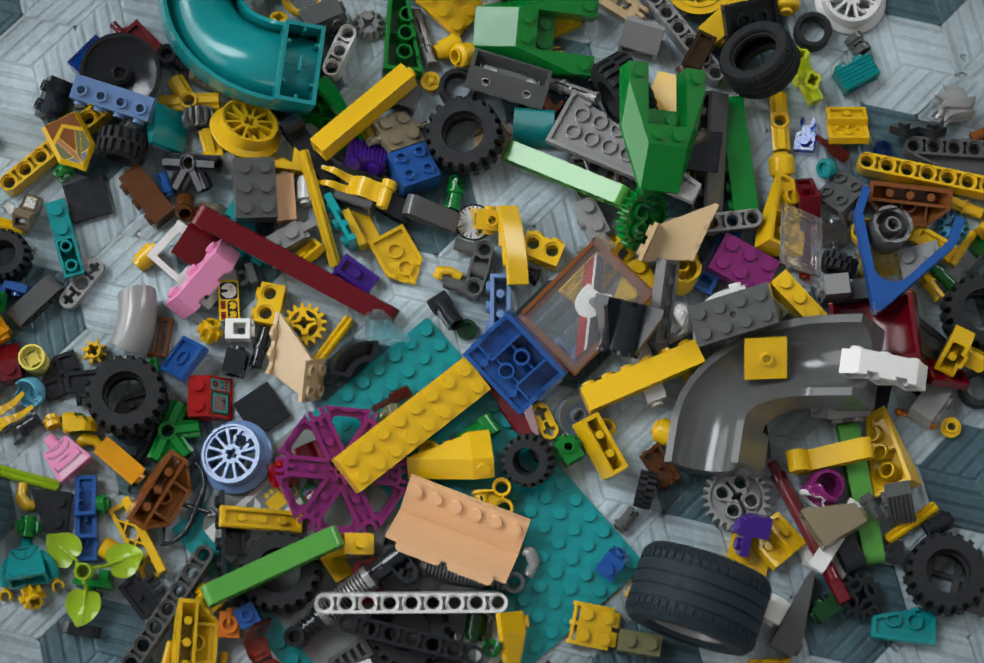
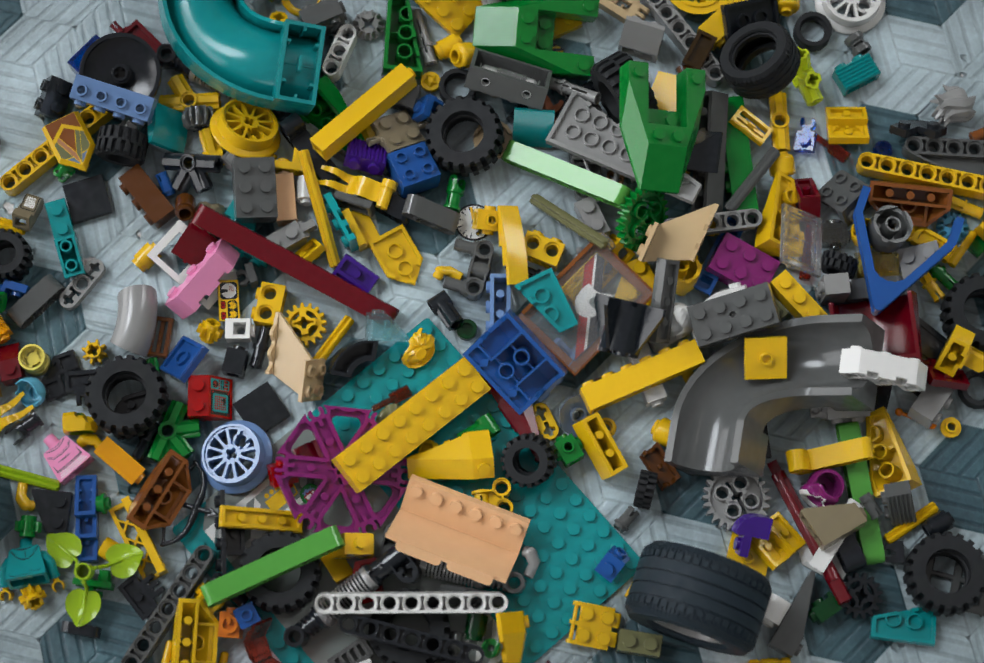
(52, 421): yellow plate -> none
(420, 350): none -> yellow hat
(424, 107): none -> blue bracket
(549, 299): none -> teal wing
(569, 221): none -> olive axle
(749, 128): none -> yellow tile
(752, 179): none -> dark grey axle
(826, 168): teal tile -> none

